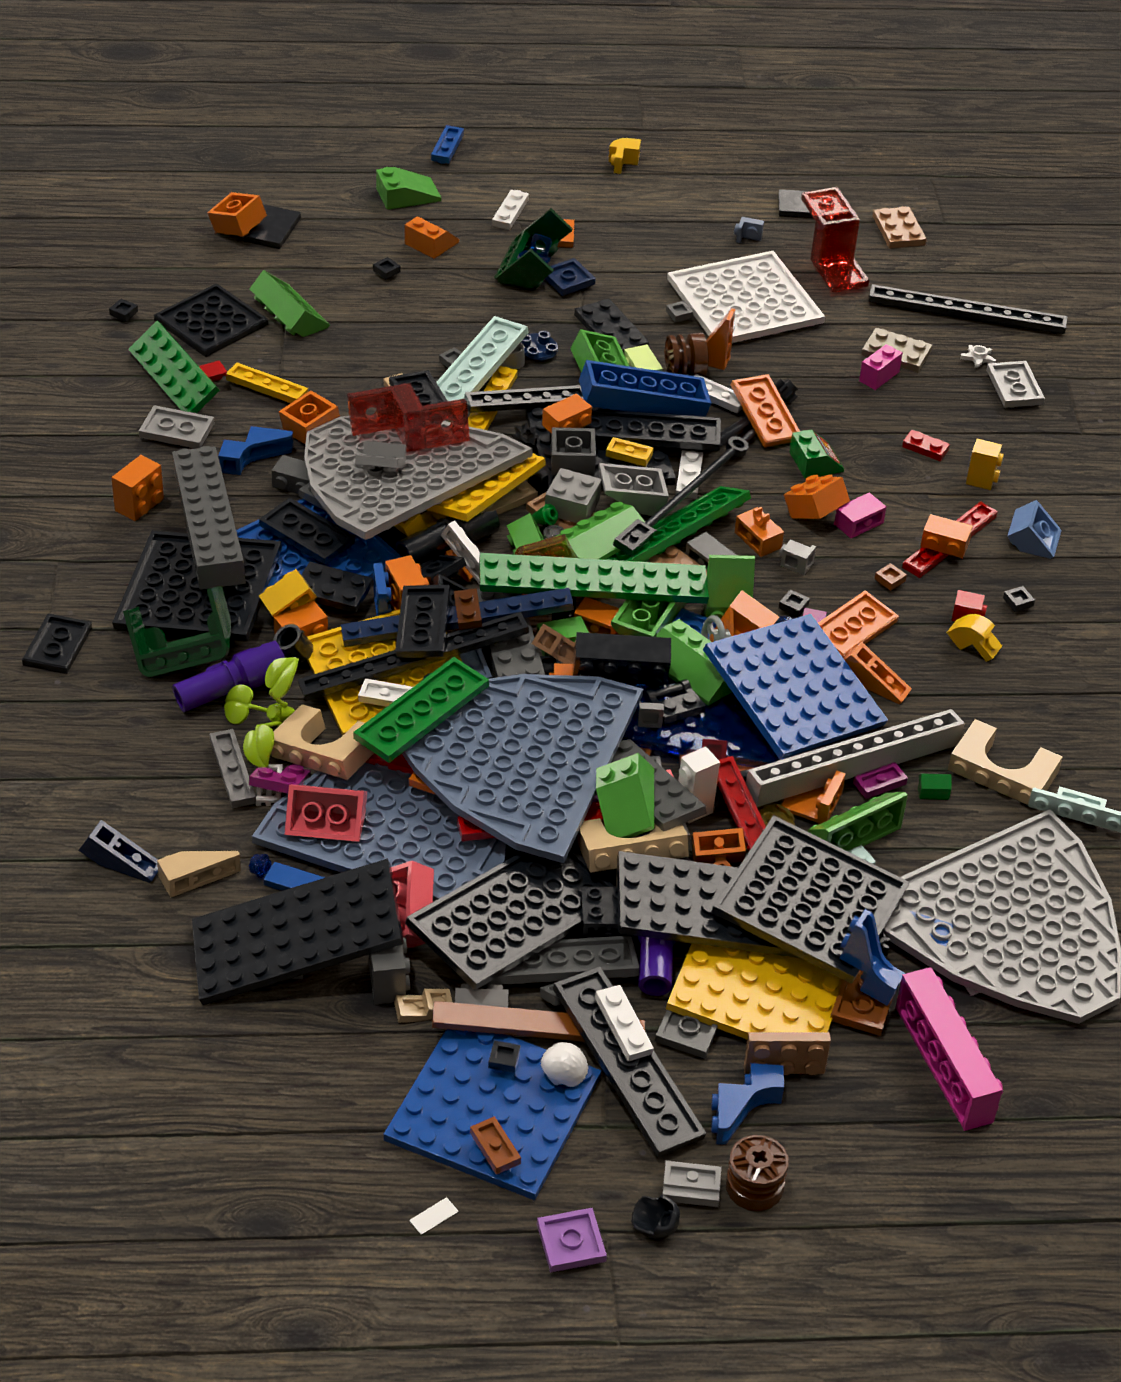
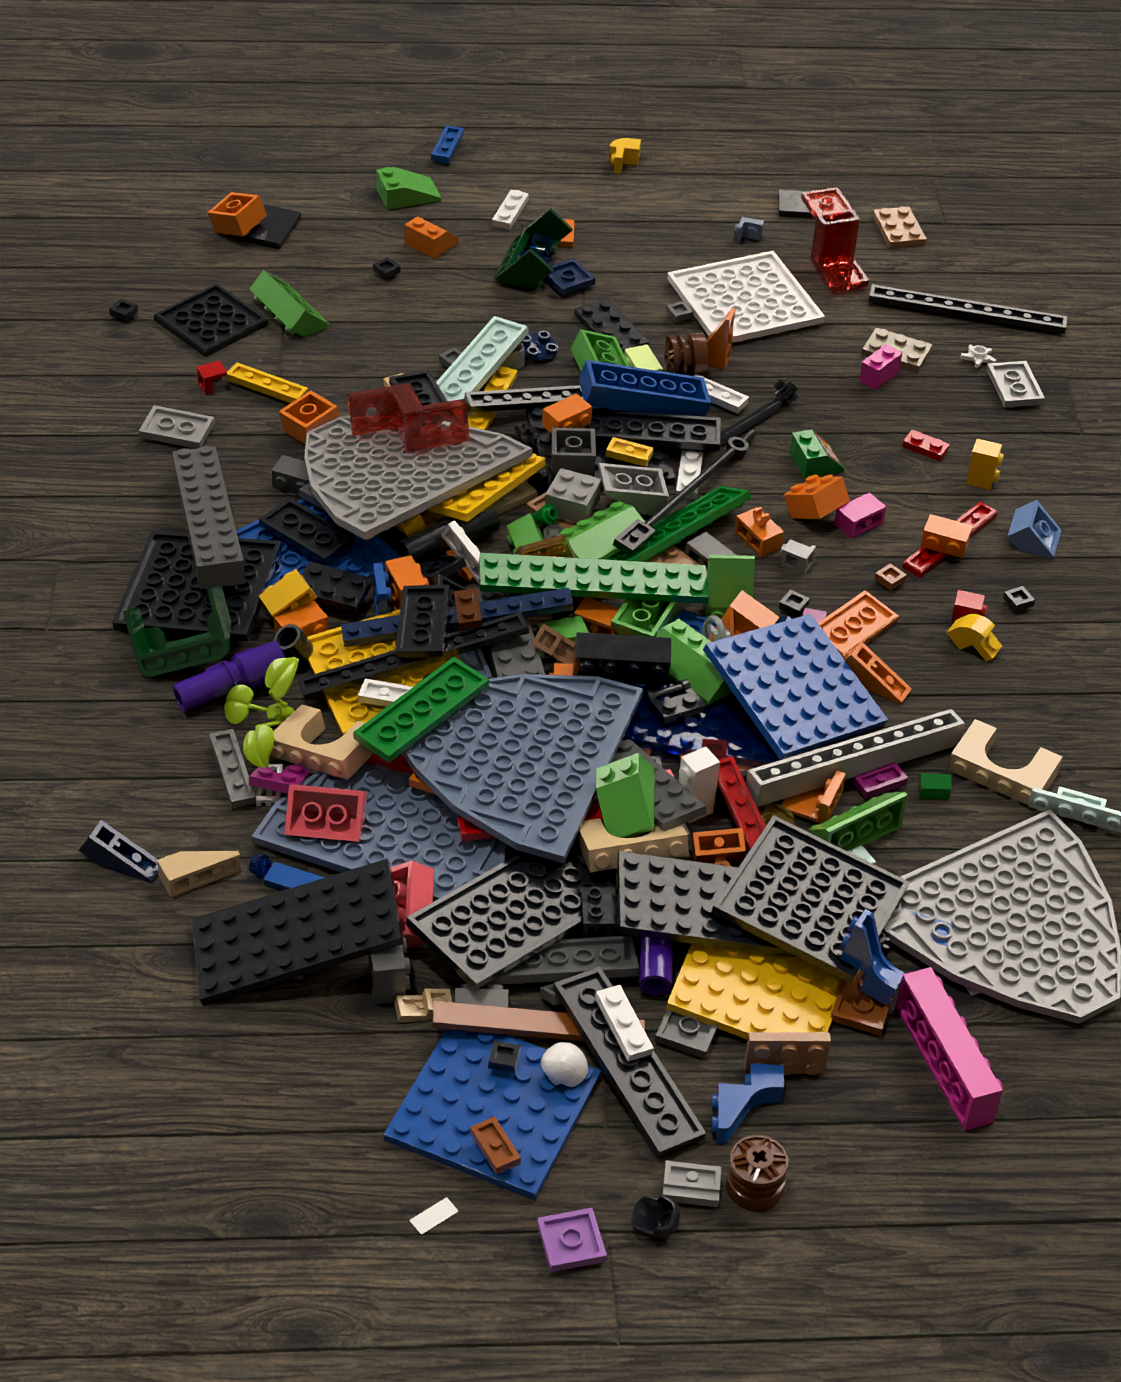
(57, 643): black tile -> none
(137, 487): orange brick -> none
(173, 369): green plate -> none
(259, 444): blue arch -> none
(382, 454): light grey bracket -> none
(650, 715): dark grey plate -> none
(765, 409): orange tile -> none

